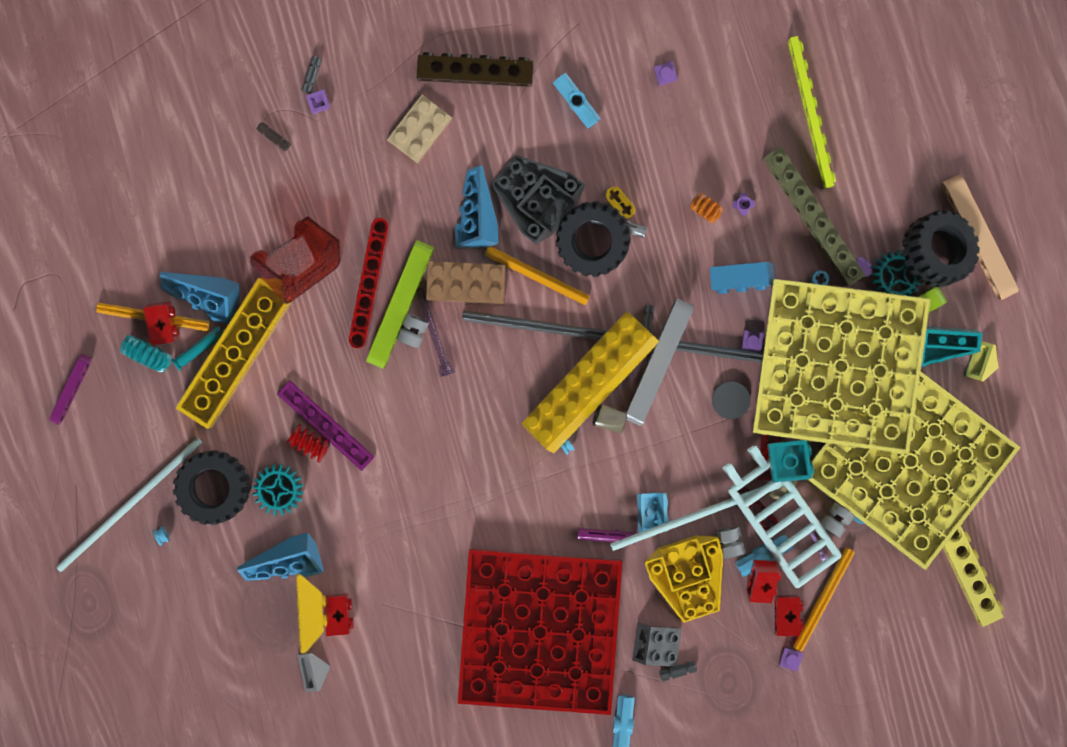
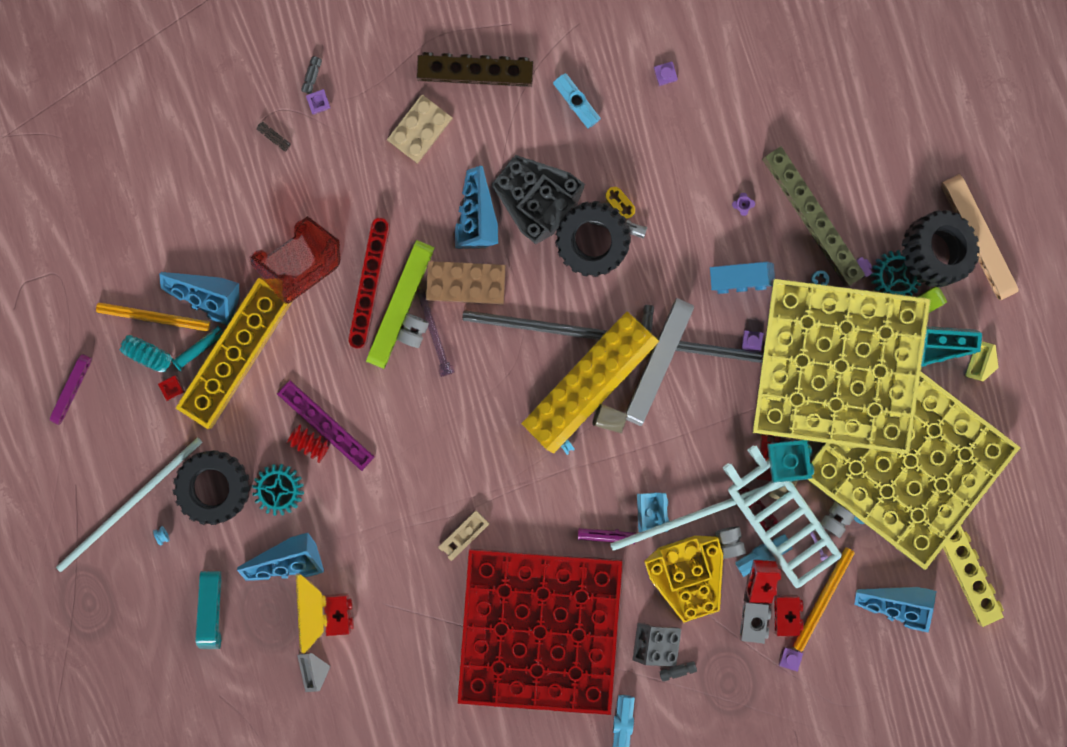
(158, 332): red brick -> none
(171, 388): none -> red plate
(208, 610): none -> teal beam
(464, 534): none -> tan plate
(537, 275): light orange axle -> none
(706, 208): orange gear -> none
(731, 400): dark grey tile -> none
(747, 631): none -> light grey brick
(813, 120): neon yellow plate -> none
(908, 605): none -> dark azure wedge

